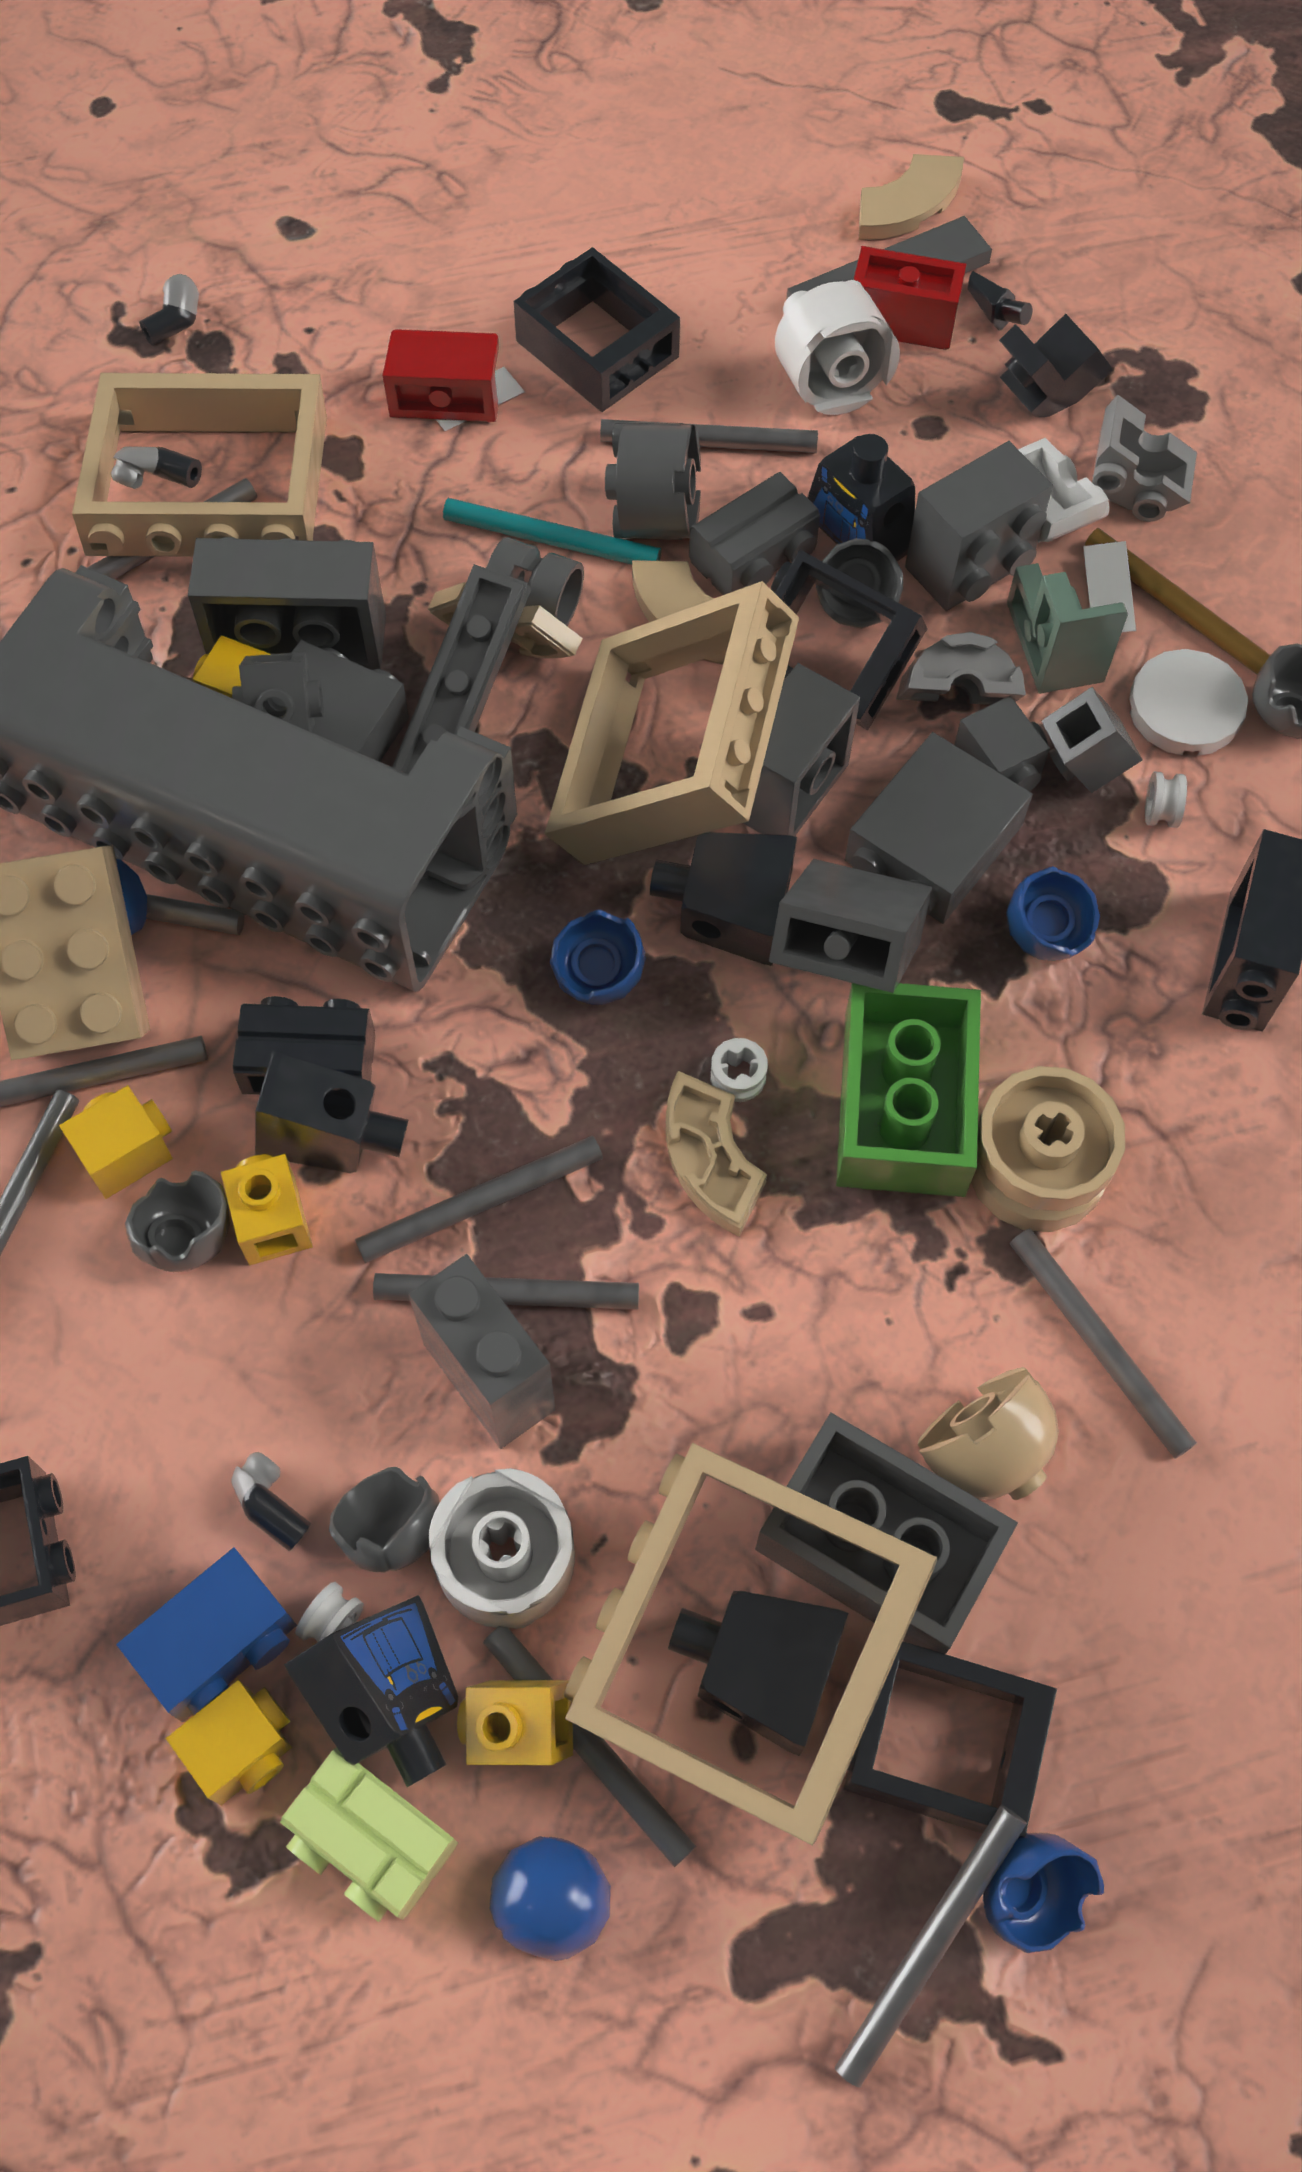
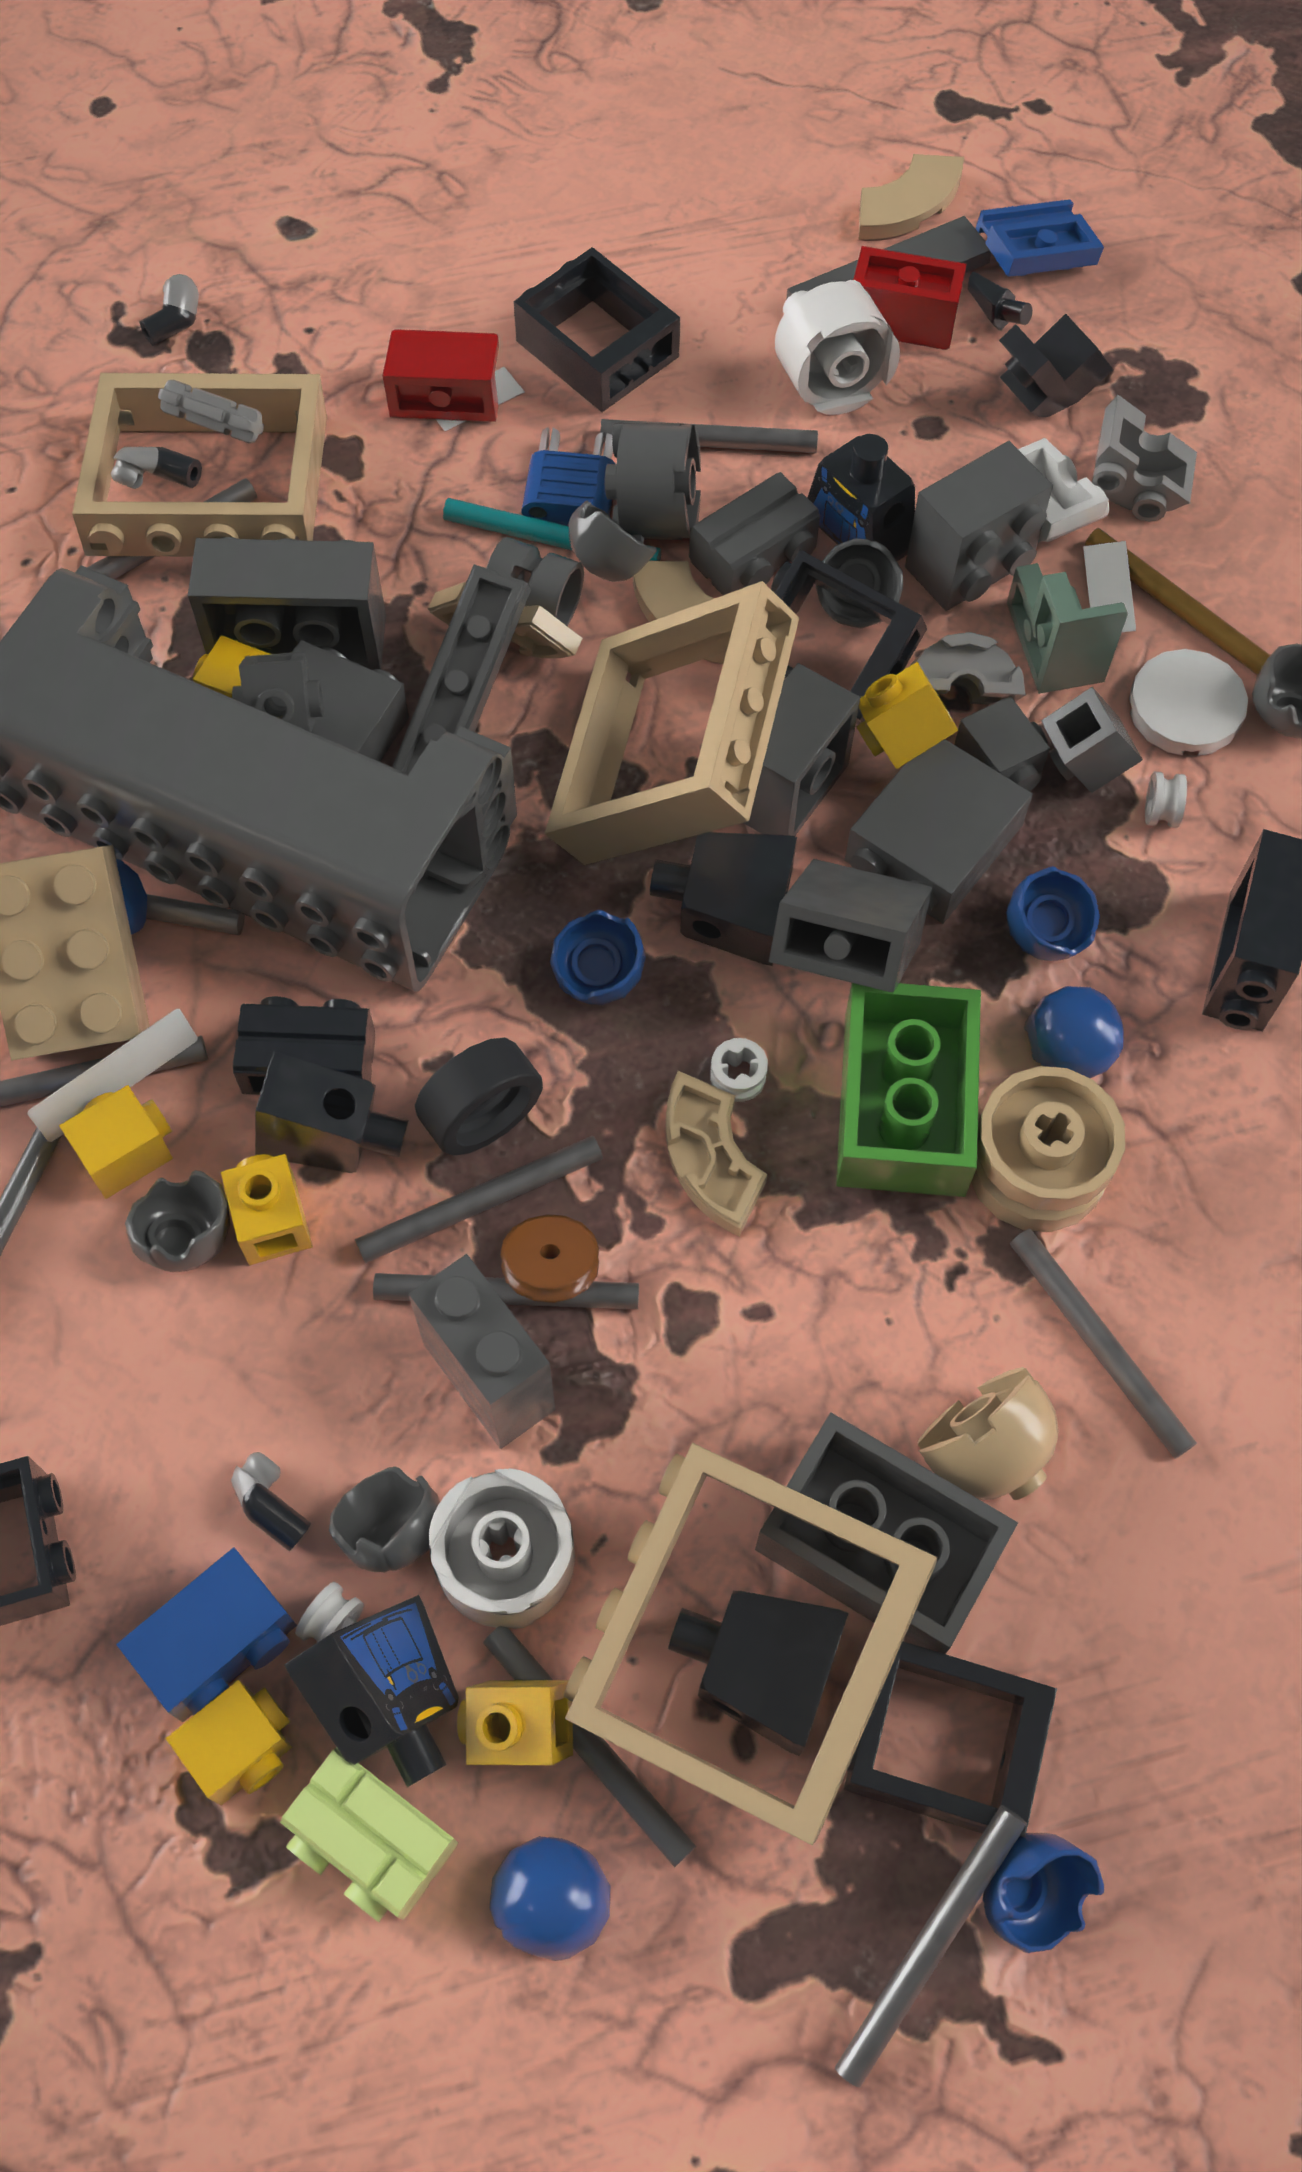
(120, 1068): none -> white sticker
(211, 411): none -> light grey axle
(478, 1096): none -> black tyre
(554, 1279): none -> dark orange piece
(565, 480): none -> blue piece
(605, 546): none -> dark grey hair
(903, 716): none -> yellow brick
(1039, 238): none -> blue plate
(1076, 1031): none -> blue hair

